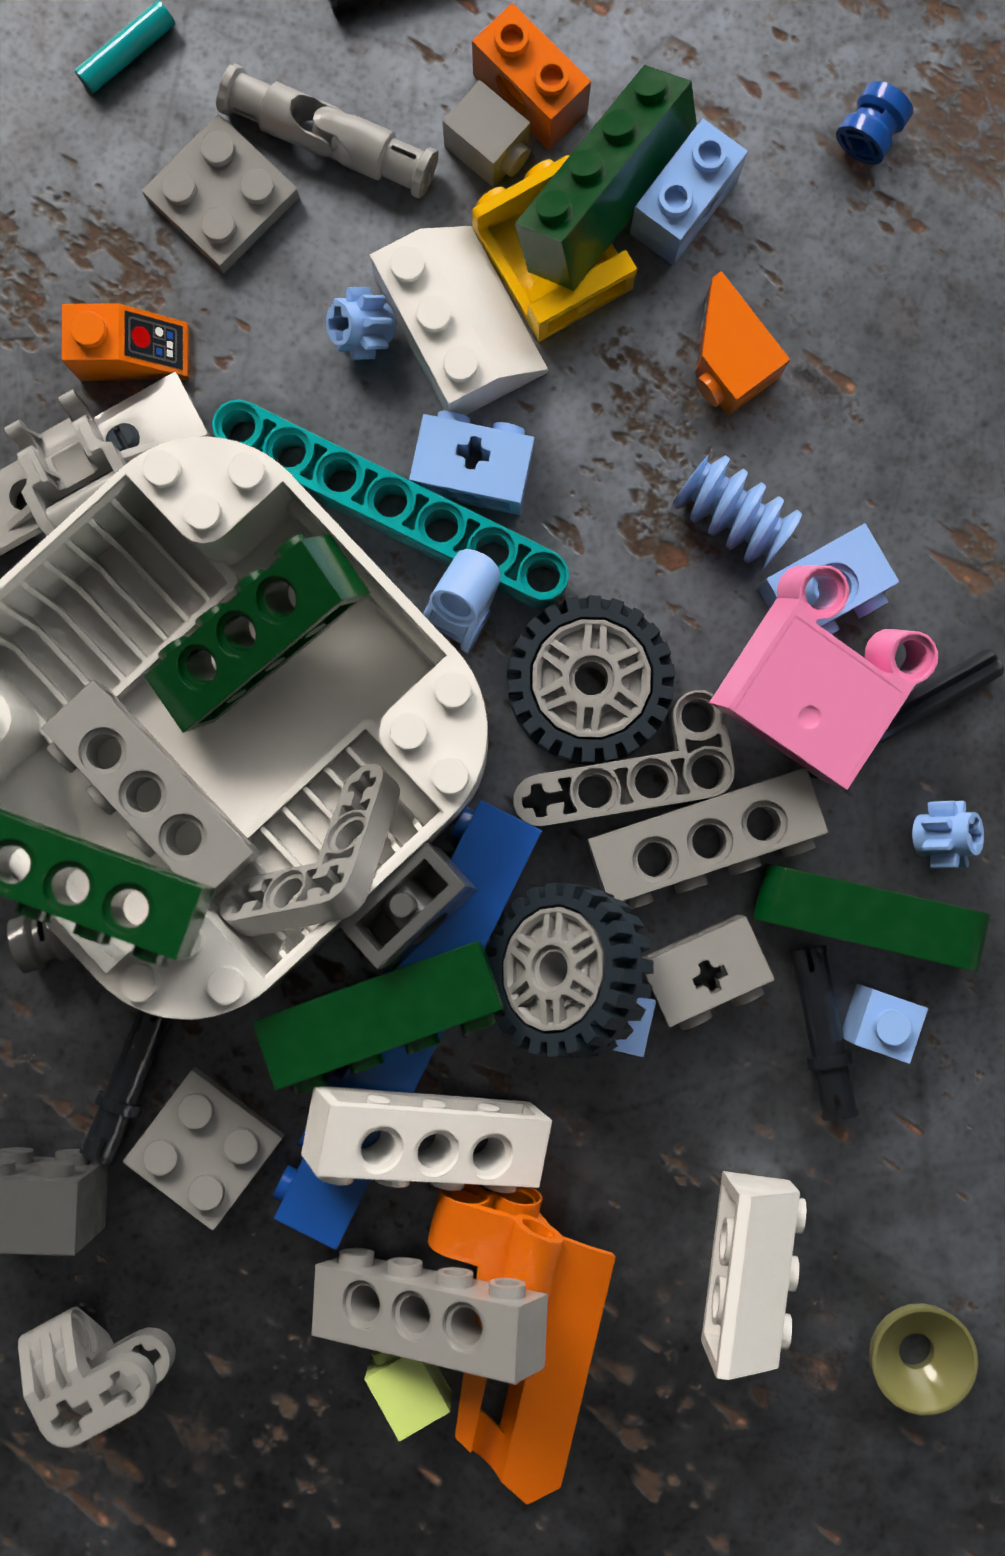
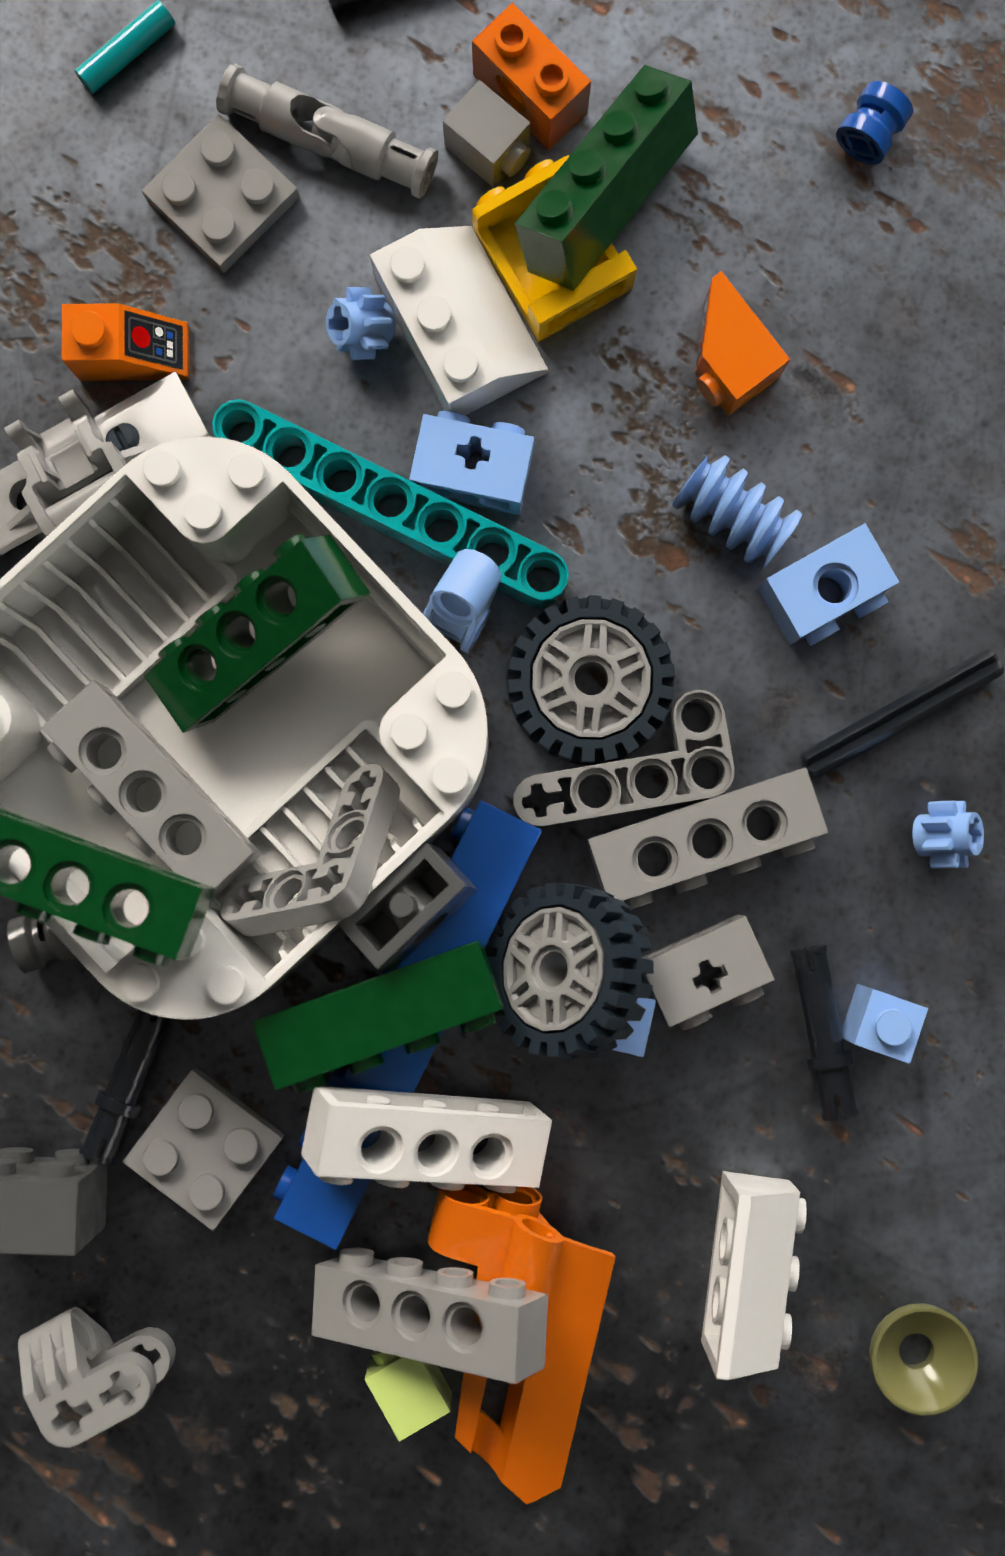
(687, 191): light blue brick -> none
(812, 690): bright pink piece -> none
(872, 917): dark green beam -> none

